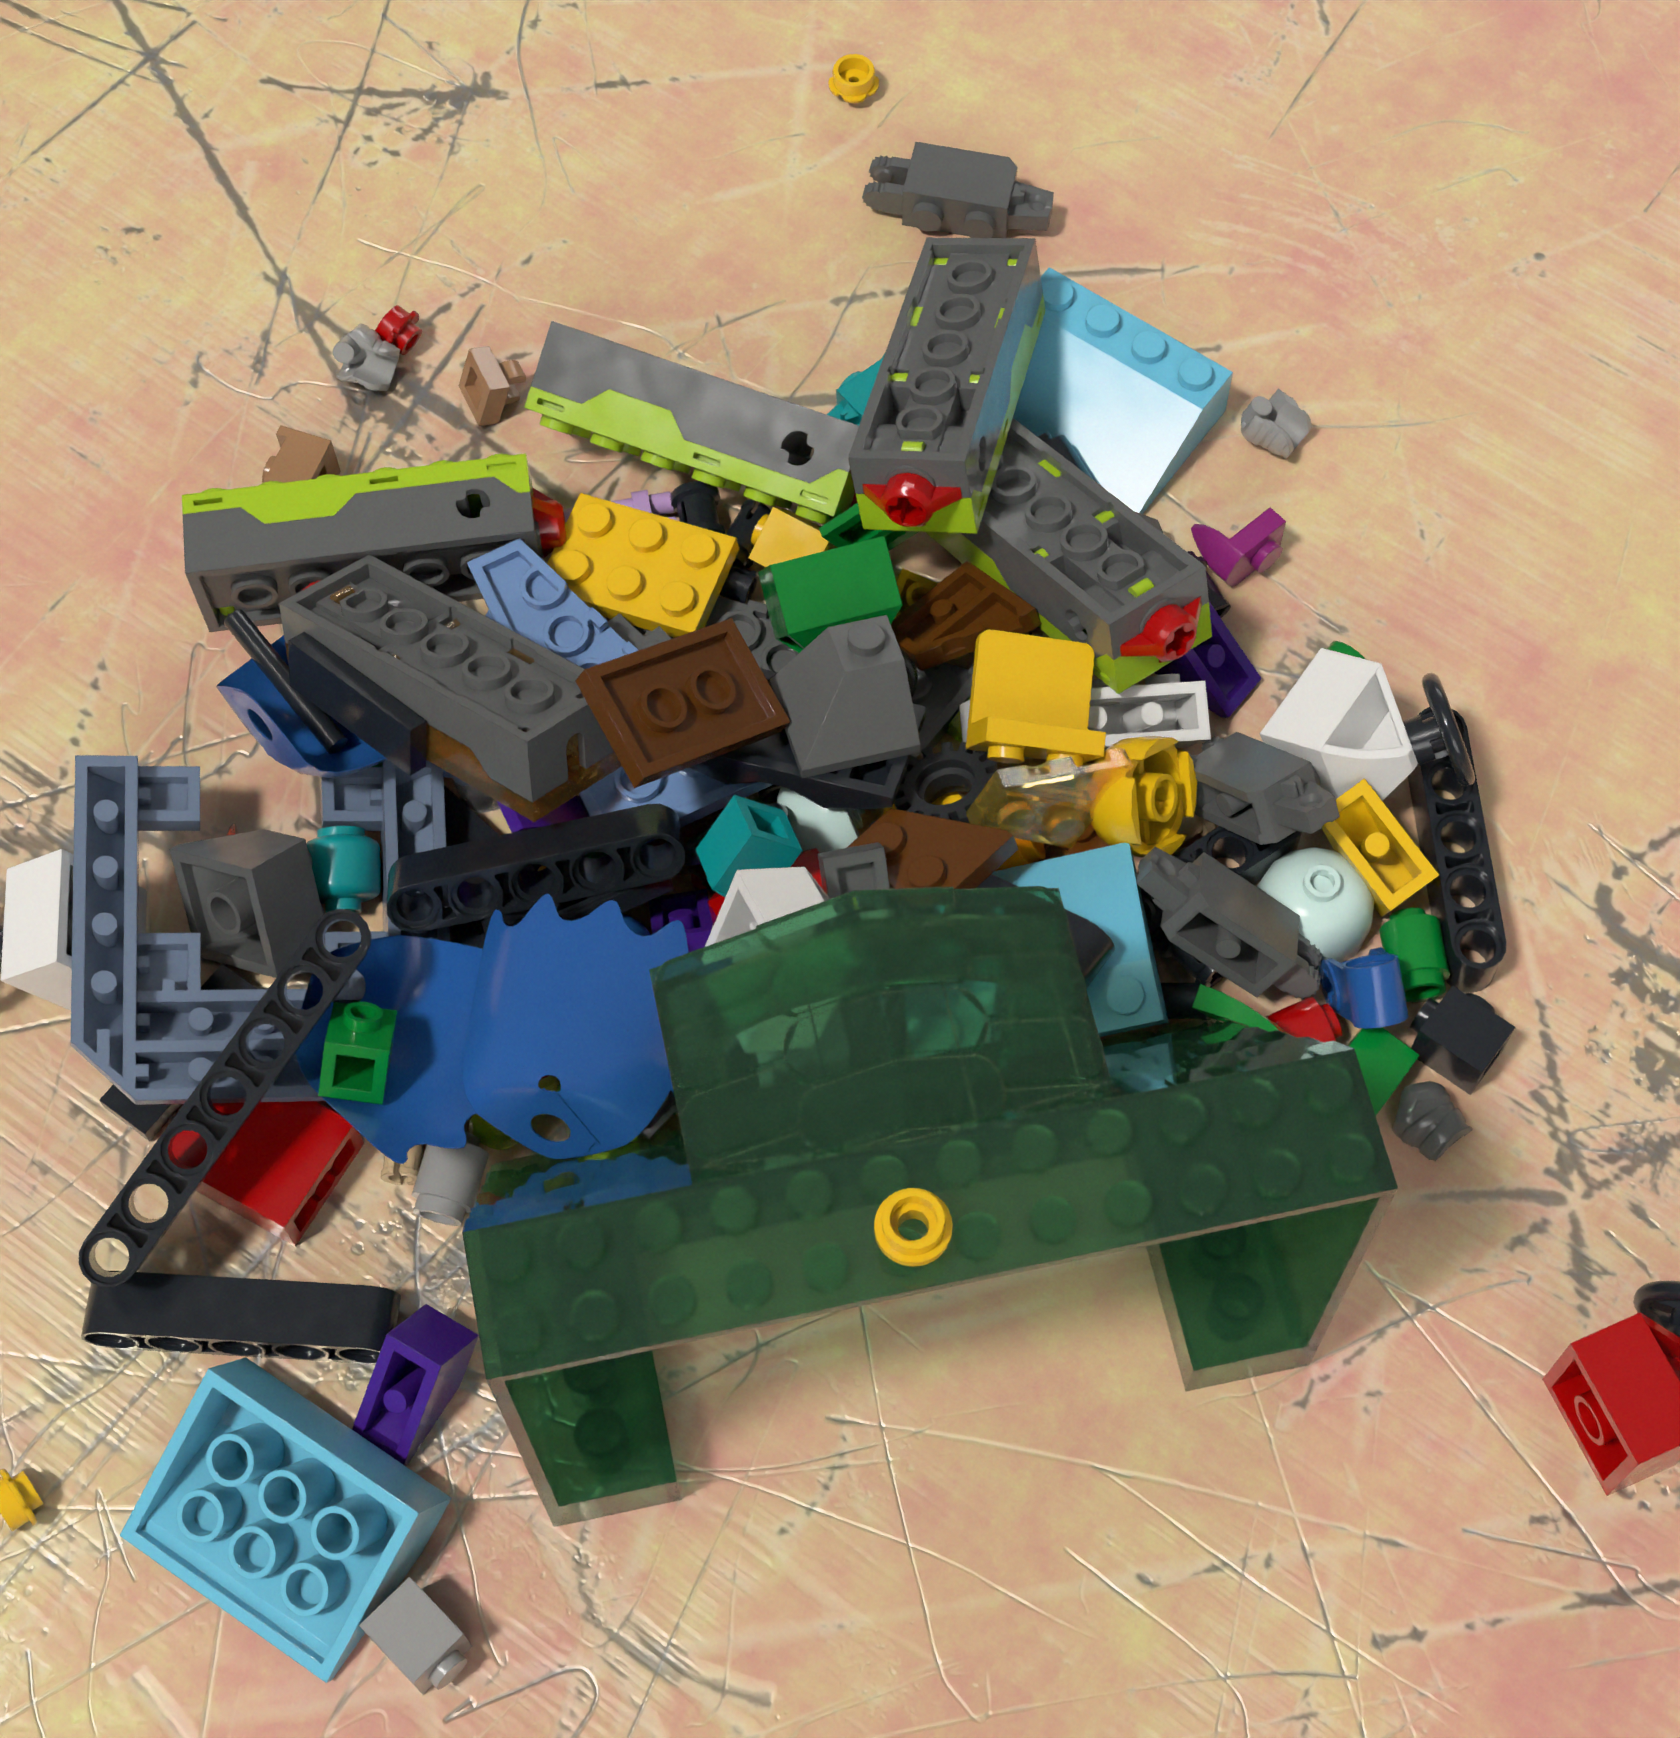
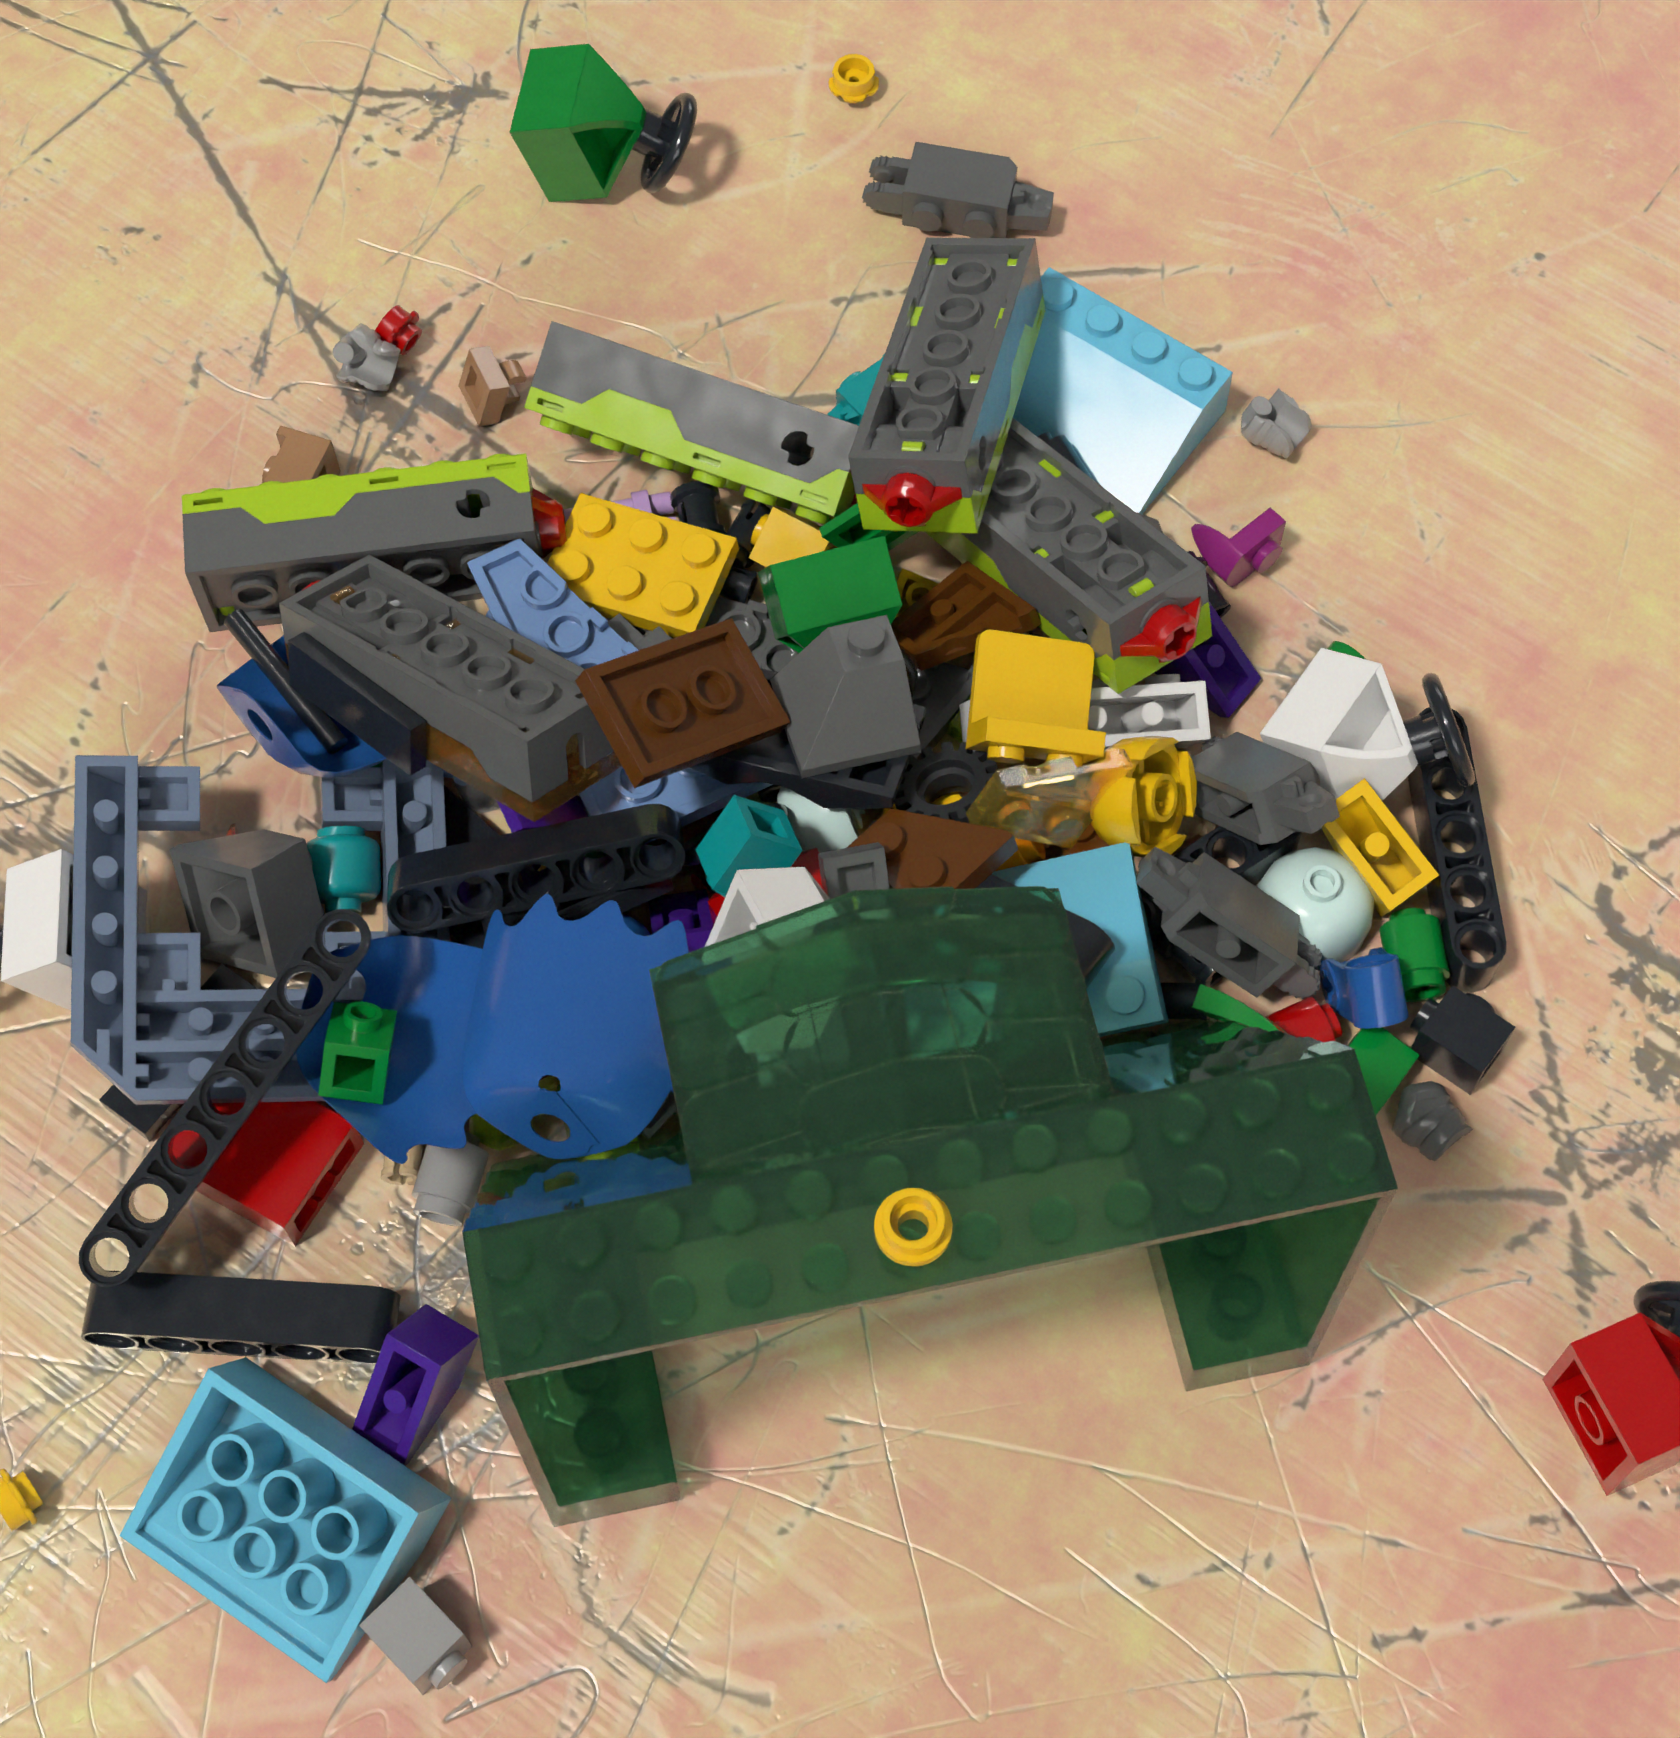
(582, 122): none -> green piece

